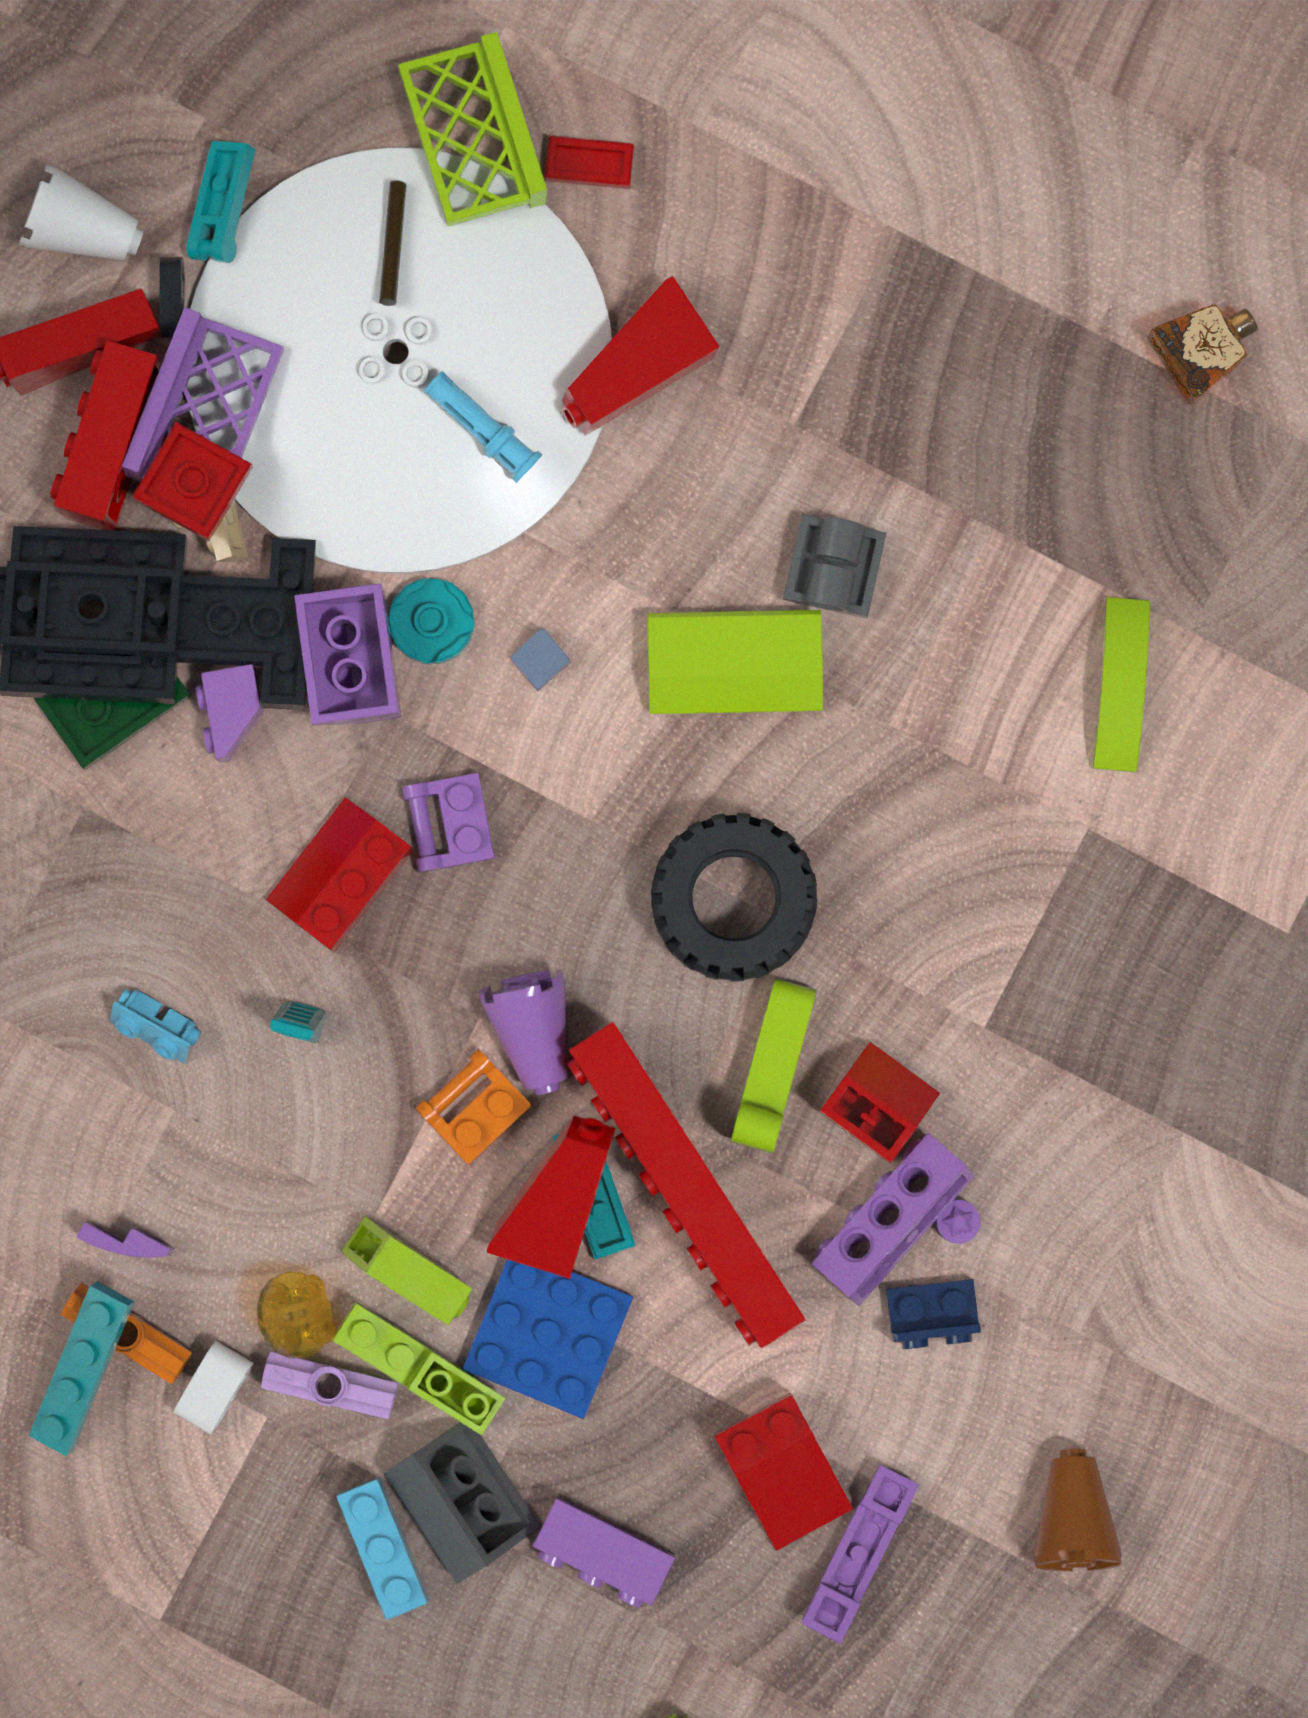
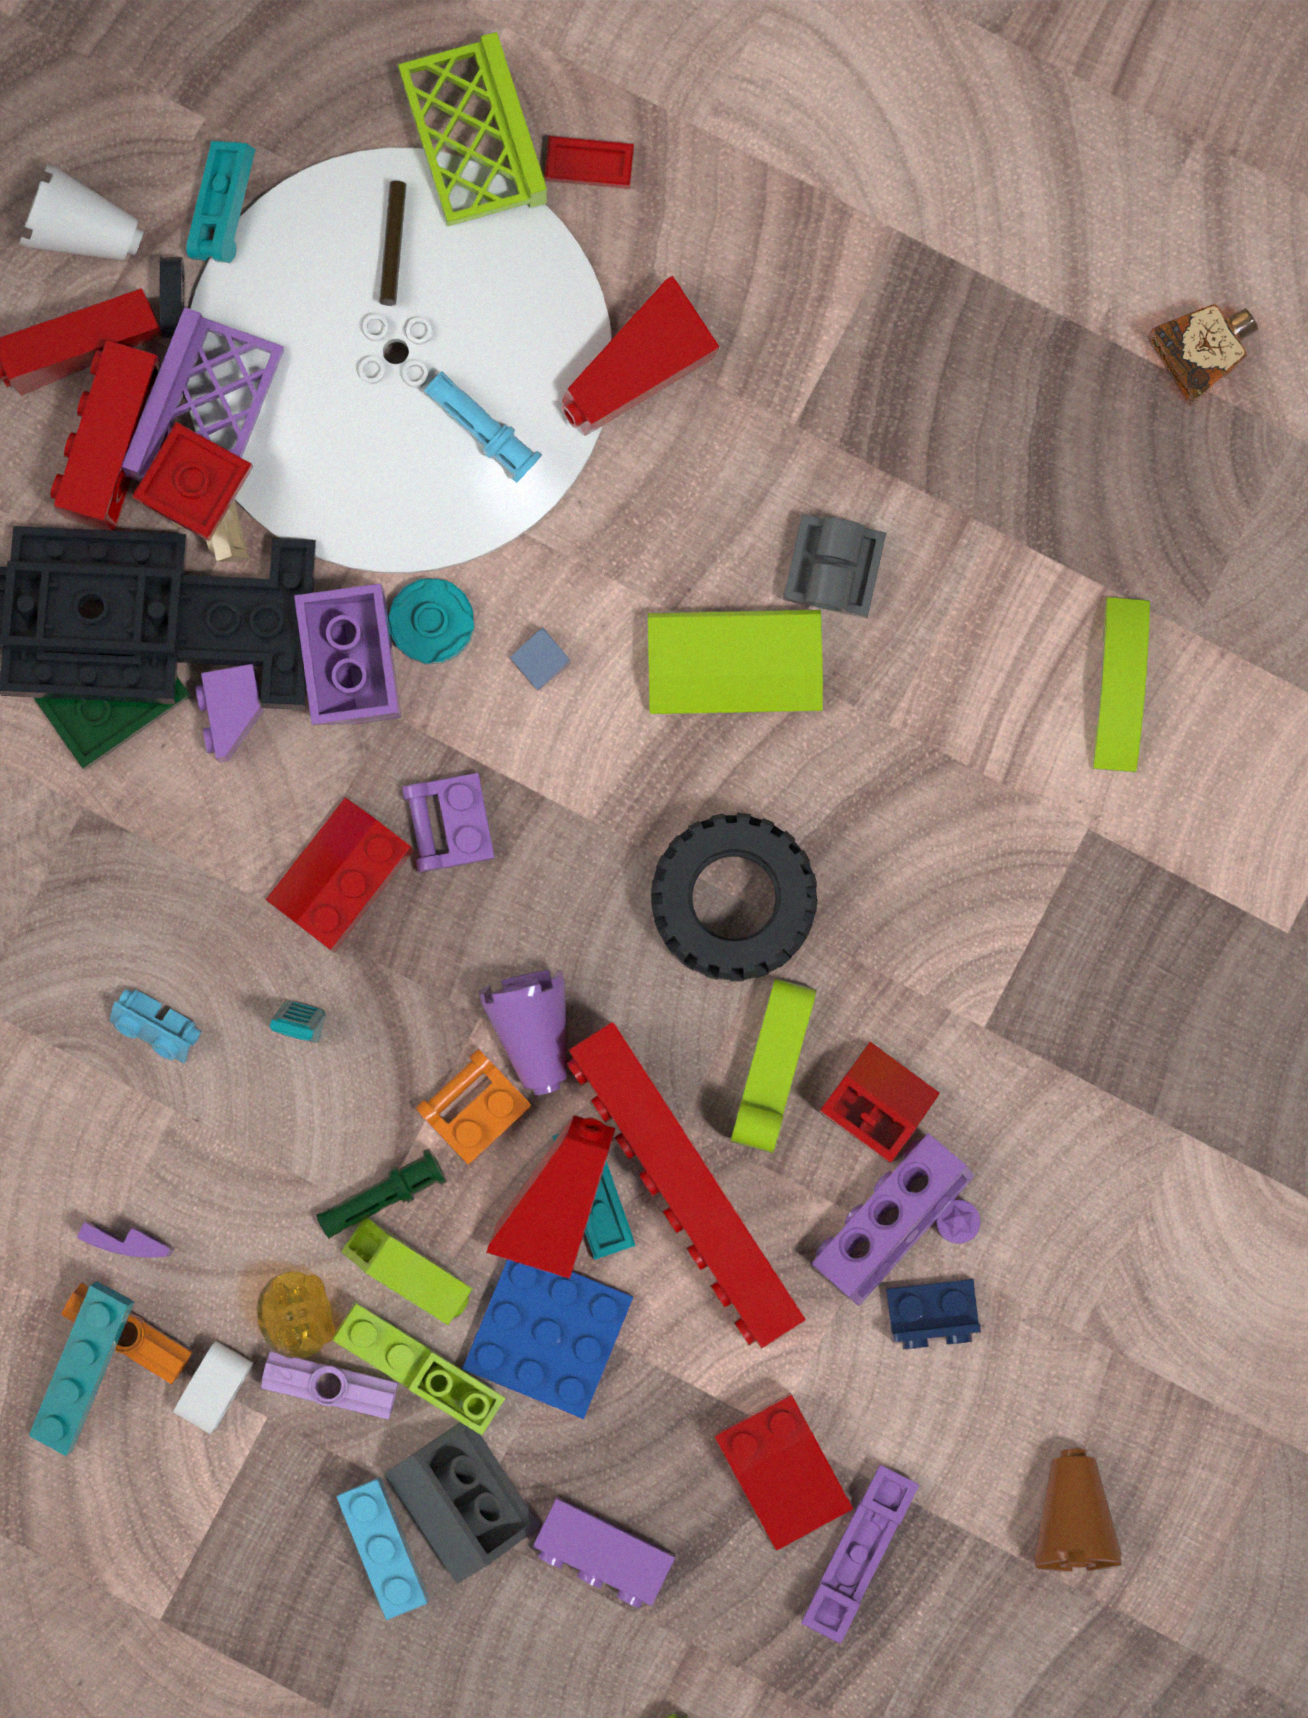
(399, 1185): none -> dark green pin

